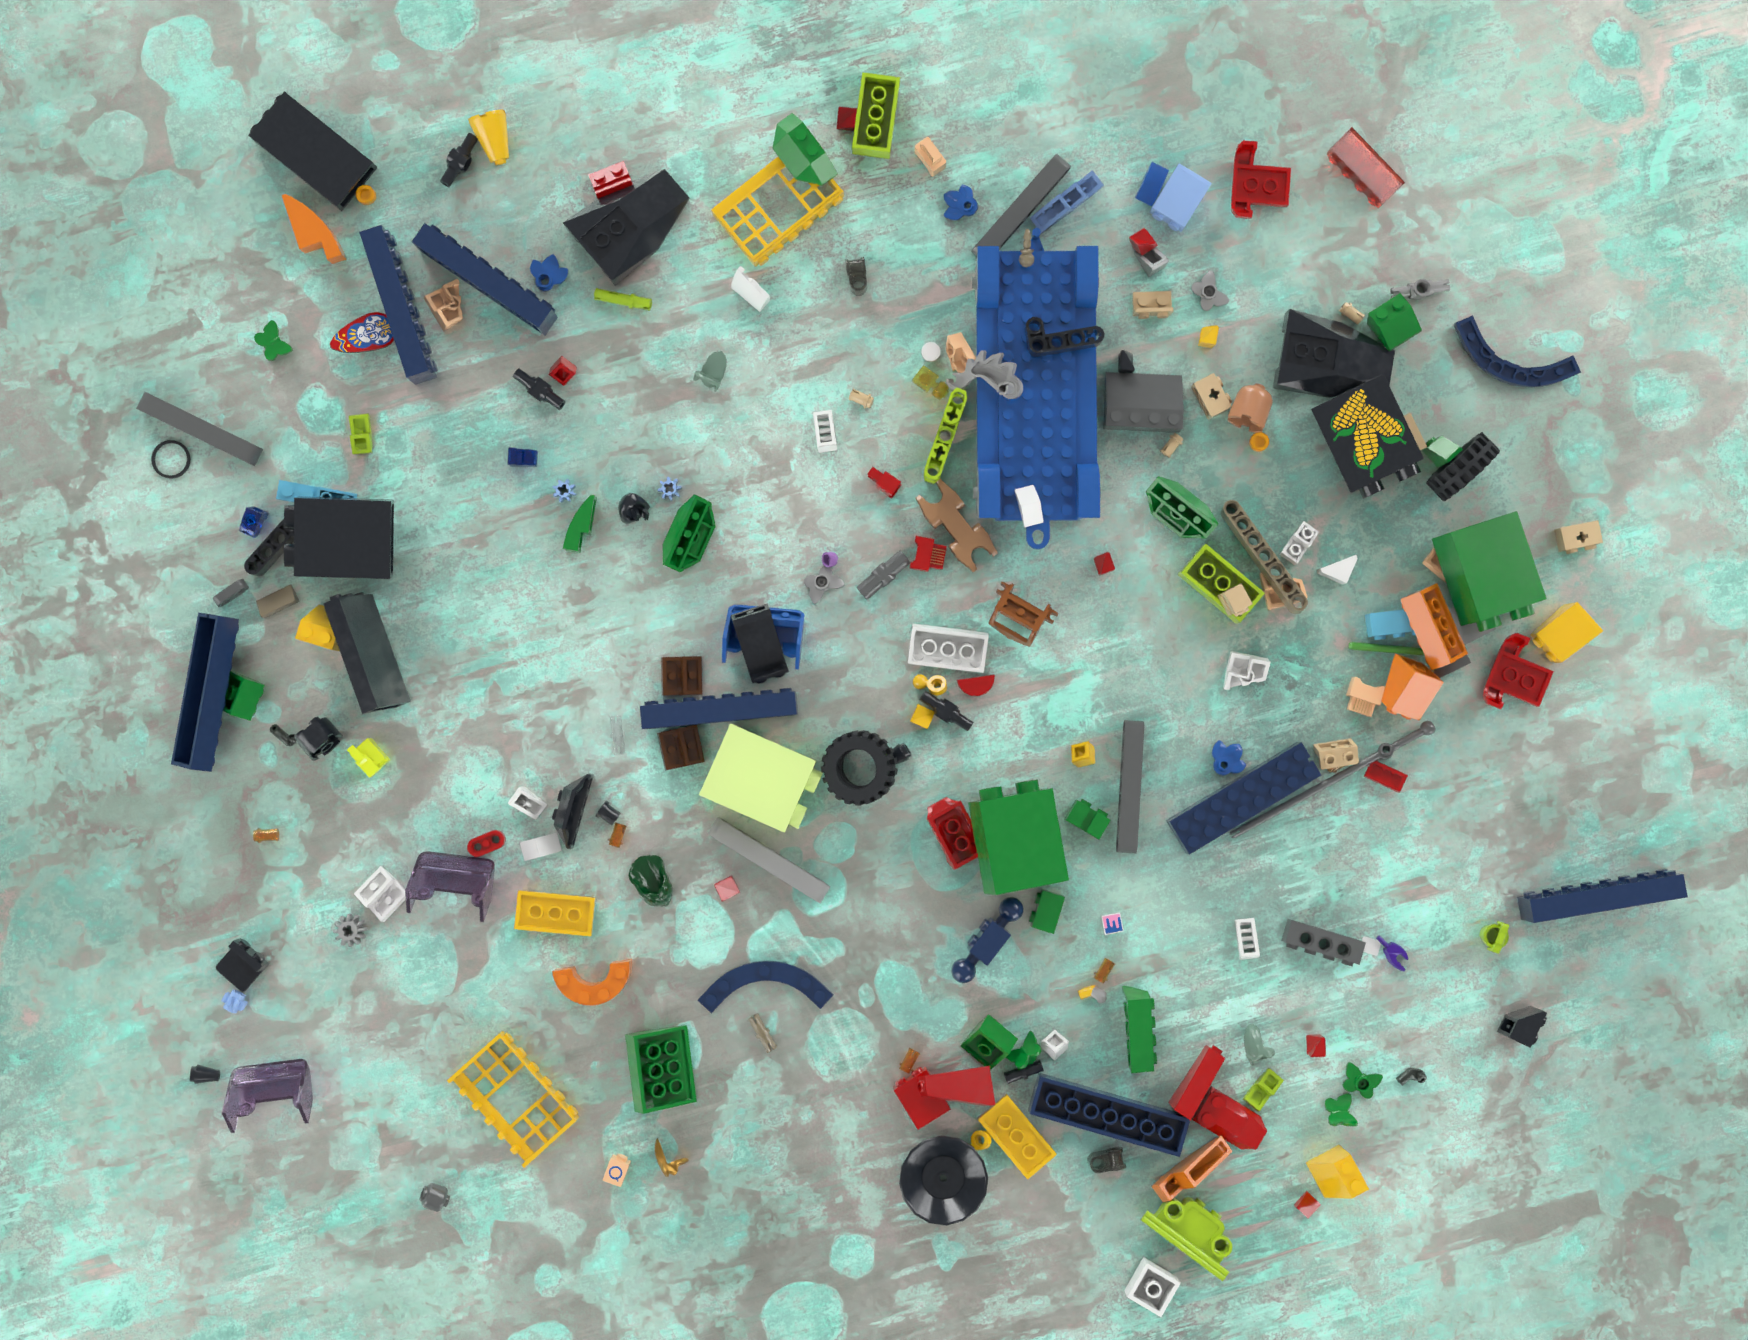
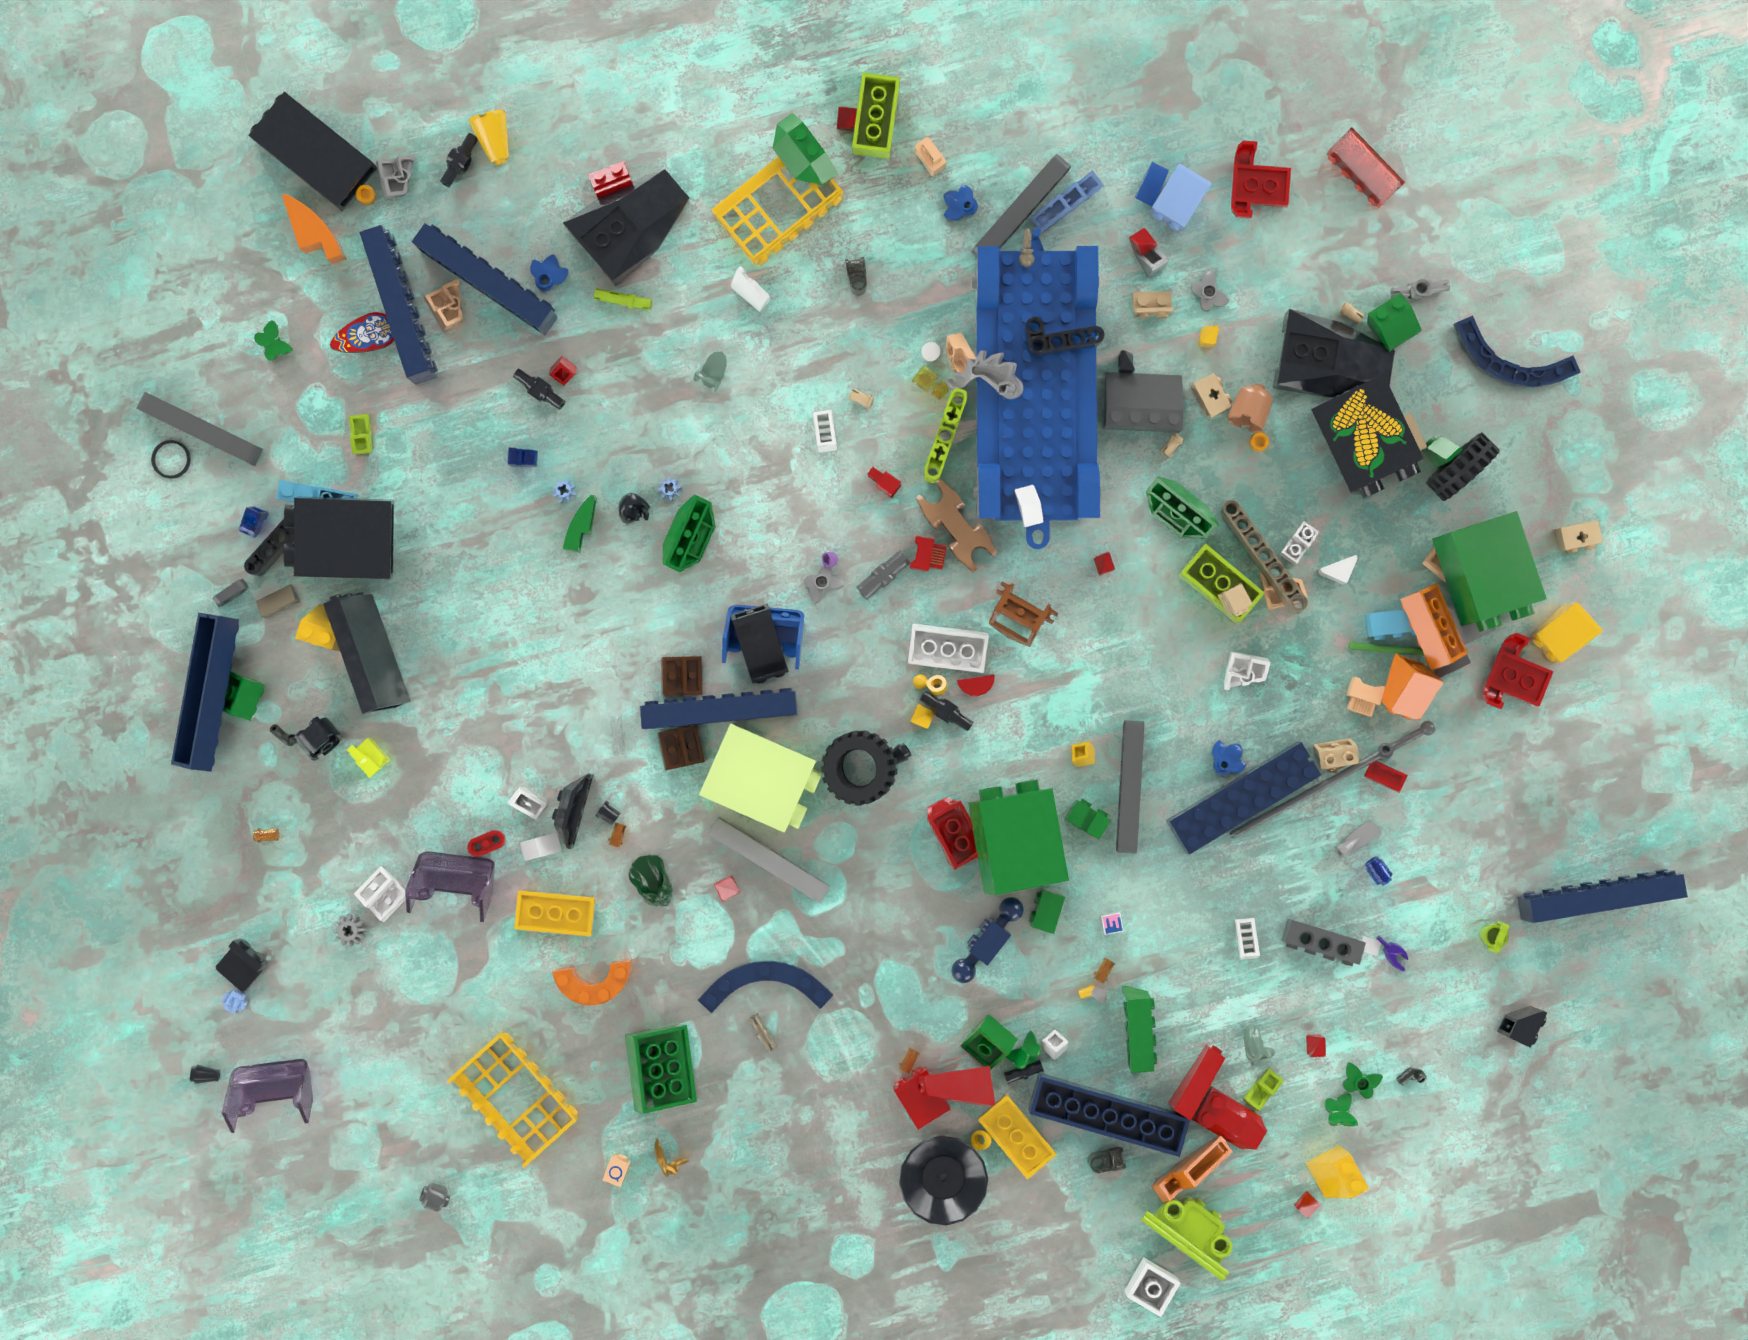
(395, 175): none -> light grey slope
(1358, 838): none -> light grey piece
(1378, 871): none -> clear blue brick

